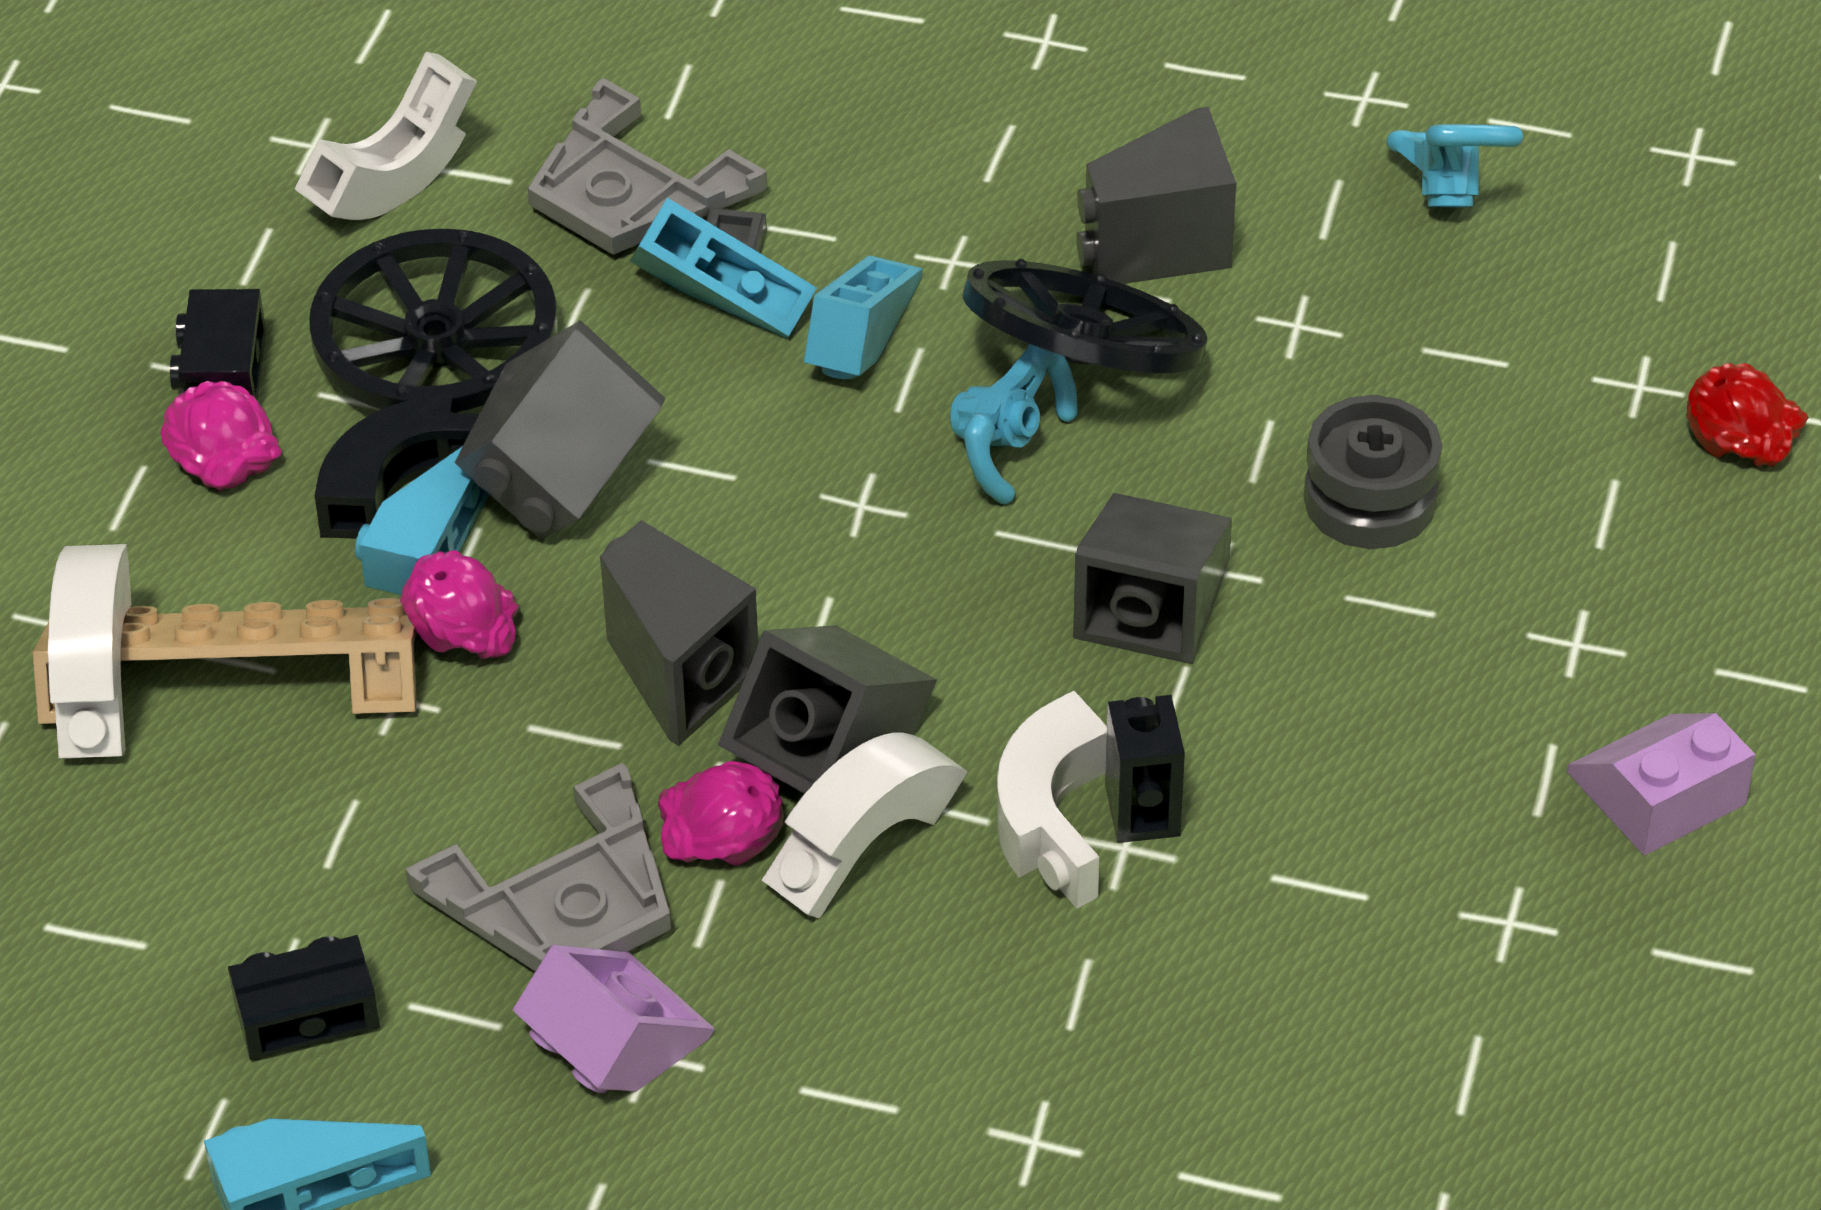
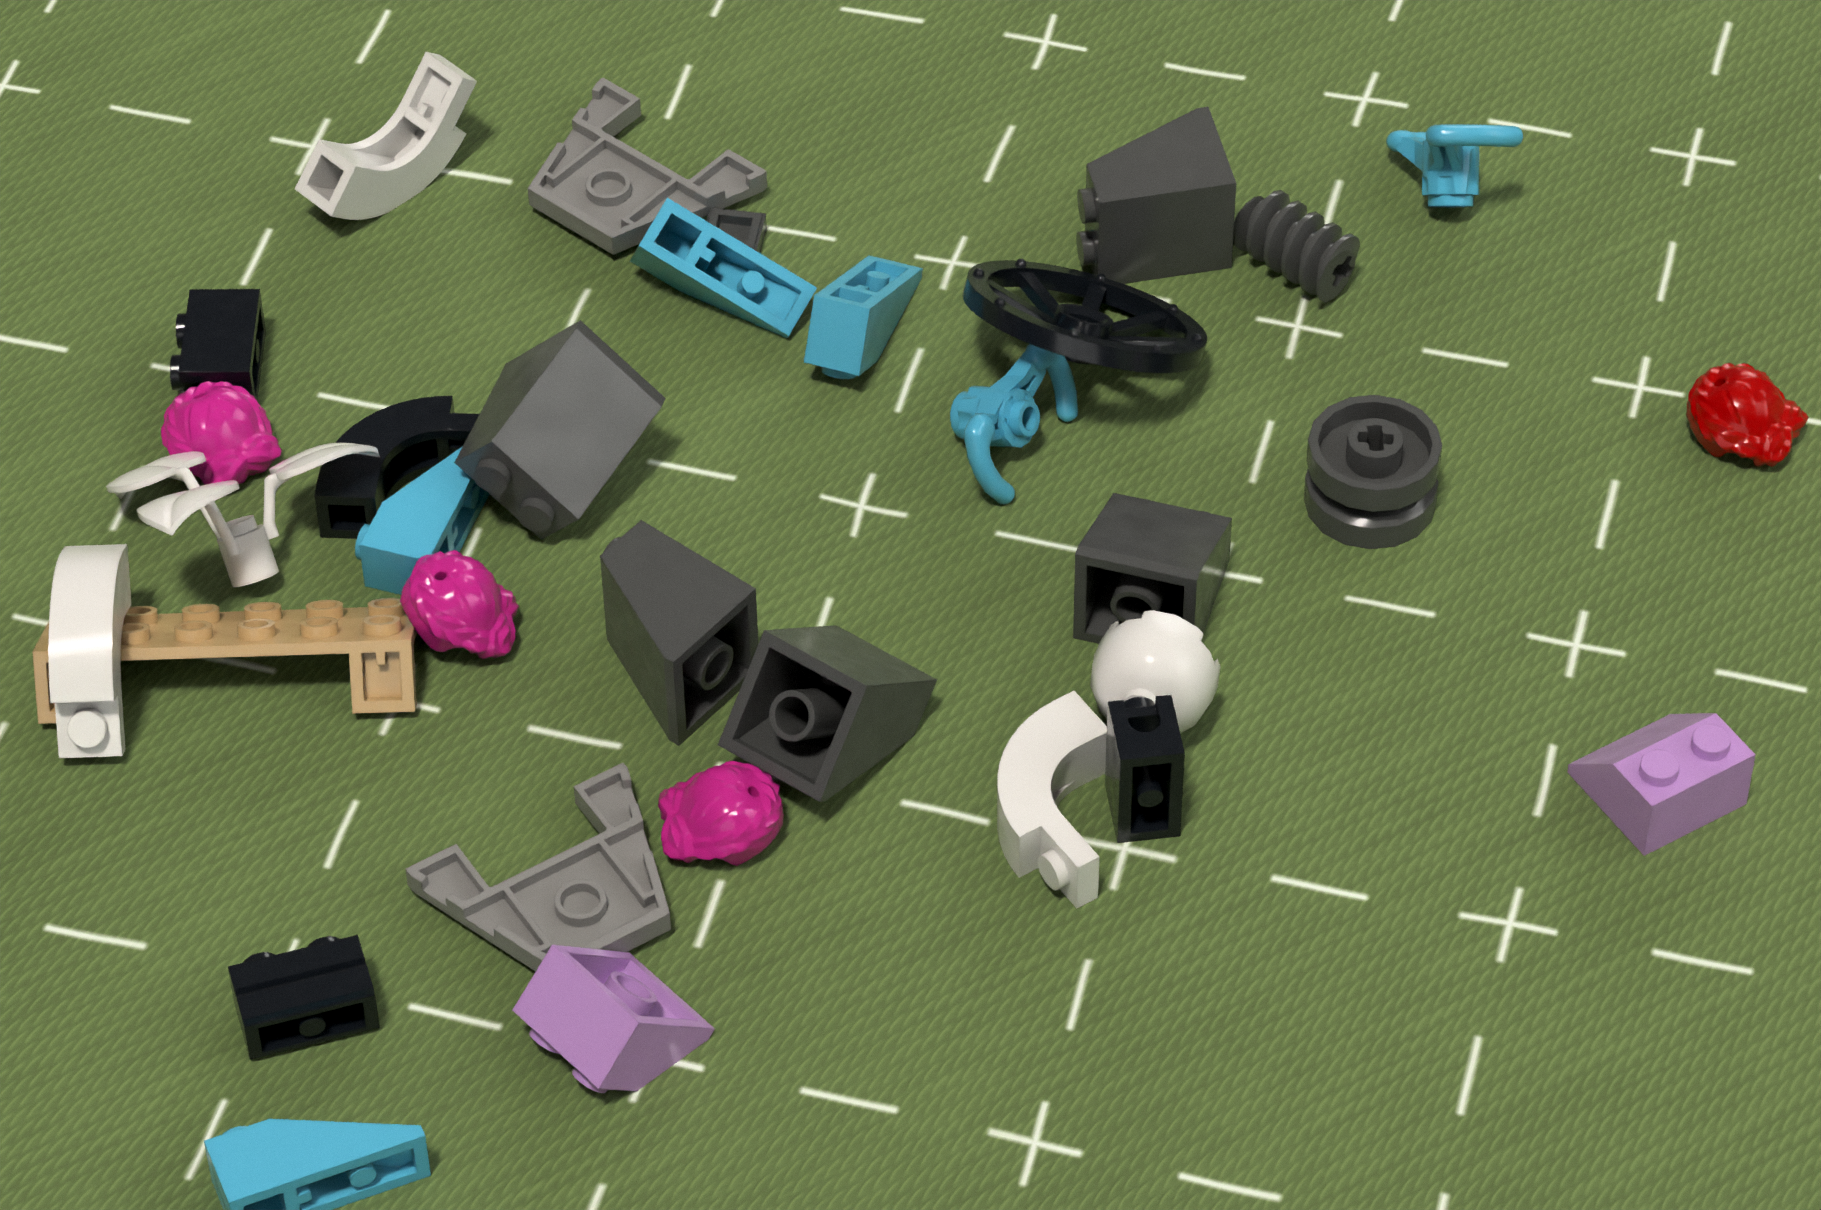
(240, 541): none -> white plant
(432, 328): black wheel -> none
(851, 806): white arch -> none
(1154, 659): none -> white cylinder
(1296, 244): none -> dark grey piece

